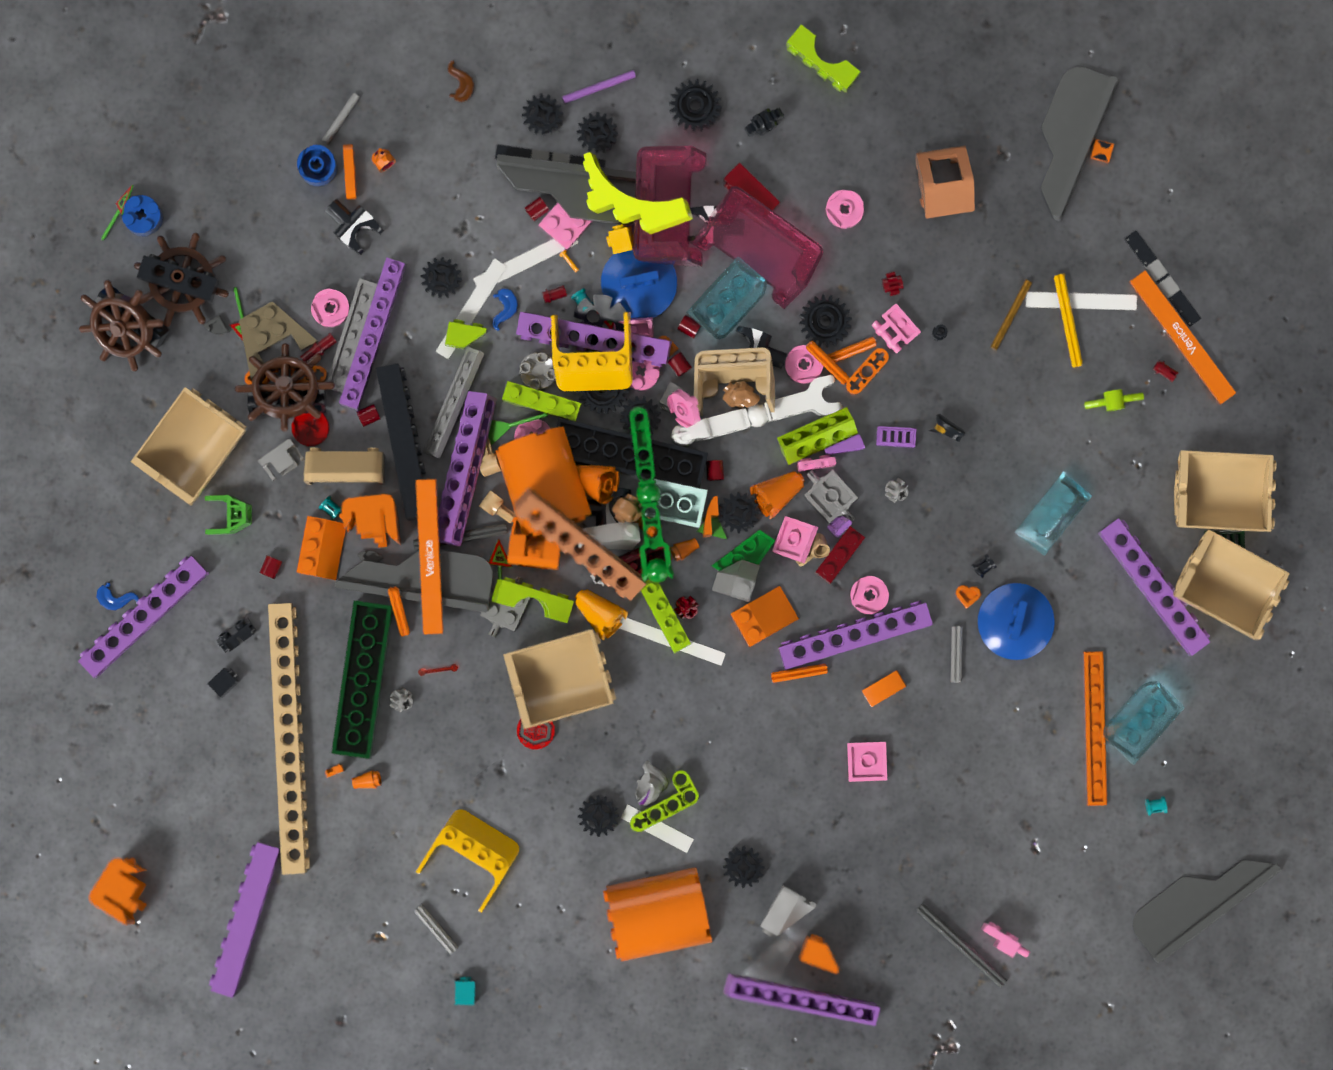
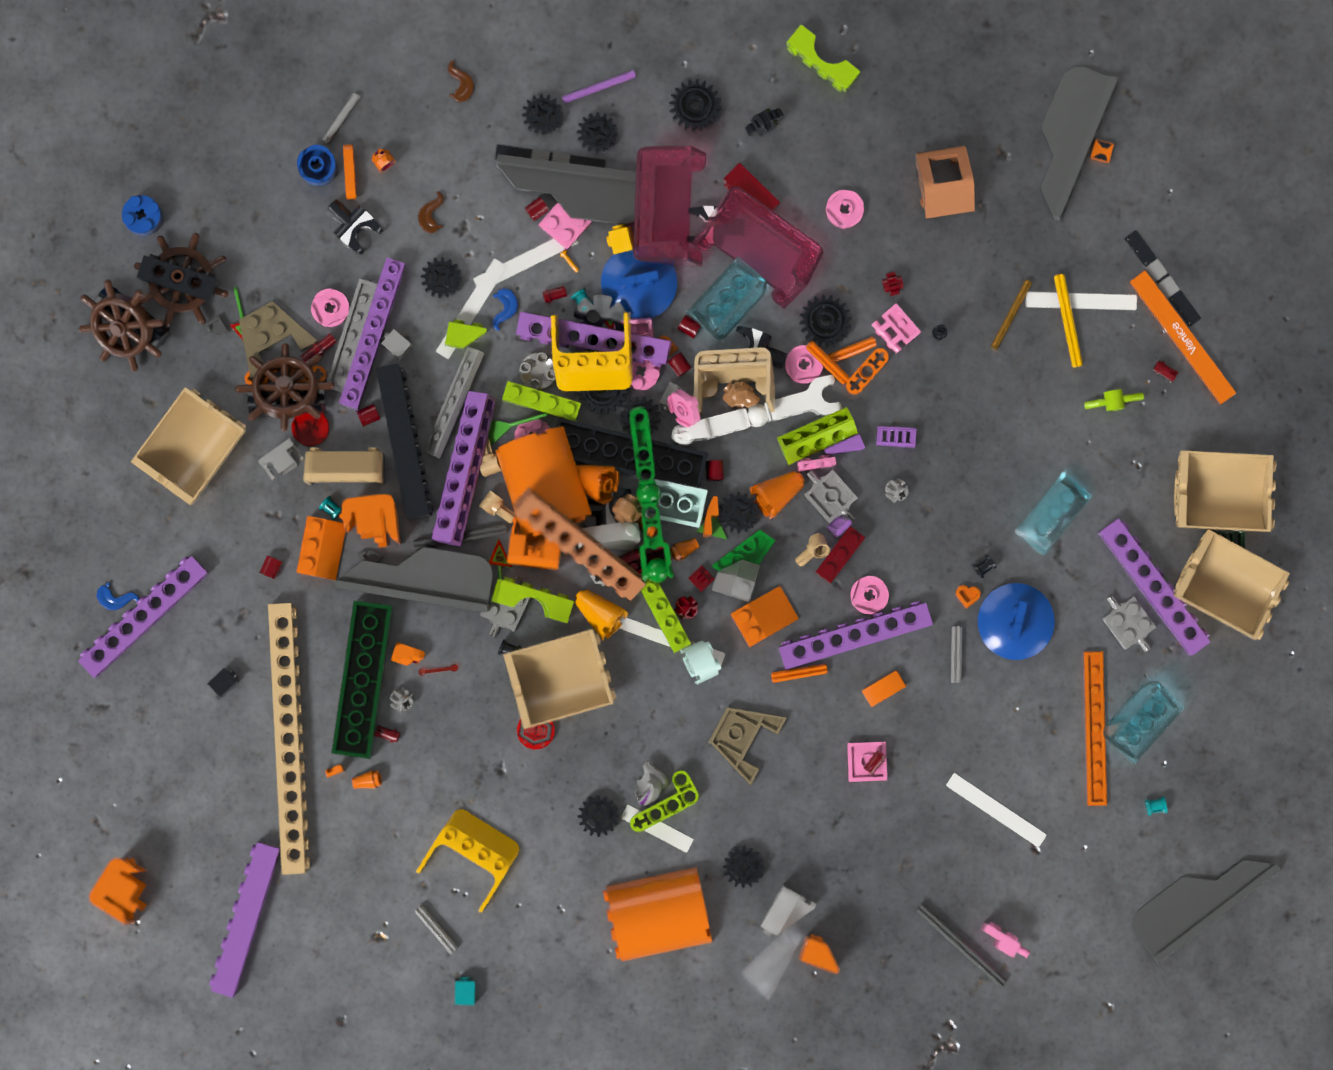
(120, 203): bright green piece -> none
(229, 638): black hinge -> none
(234, 521): bright green piece -> none
(388, 734): none -> dark red pin
(396, 343): none -> light grey brick
(399, 611): orange axle -> none
(406, 655): none -> orange rock
(425, 218): none -> reddish brown piece
(429, 556): orange tile -> none
(506, 647): none -> black bush
(653, 215): neon yellow arch -> none
(700, 661): none -> light aqua brick
(701, 578): none -> dark red tile
(736, 733): none -> dark tan wing
(794, 539): bright pink plate -> none
(801, 999): medium lavender brick -> none
(874, 762): none -> dark red pin
(948, 428): black piece -> none
(996, 810): none -> white sticker
(1129, 623): none -> light grey plate

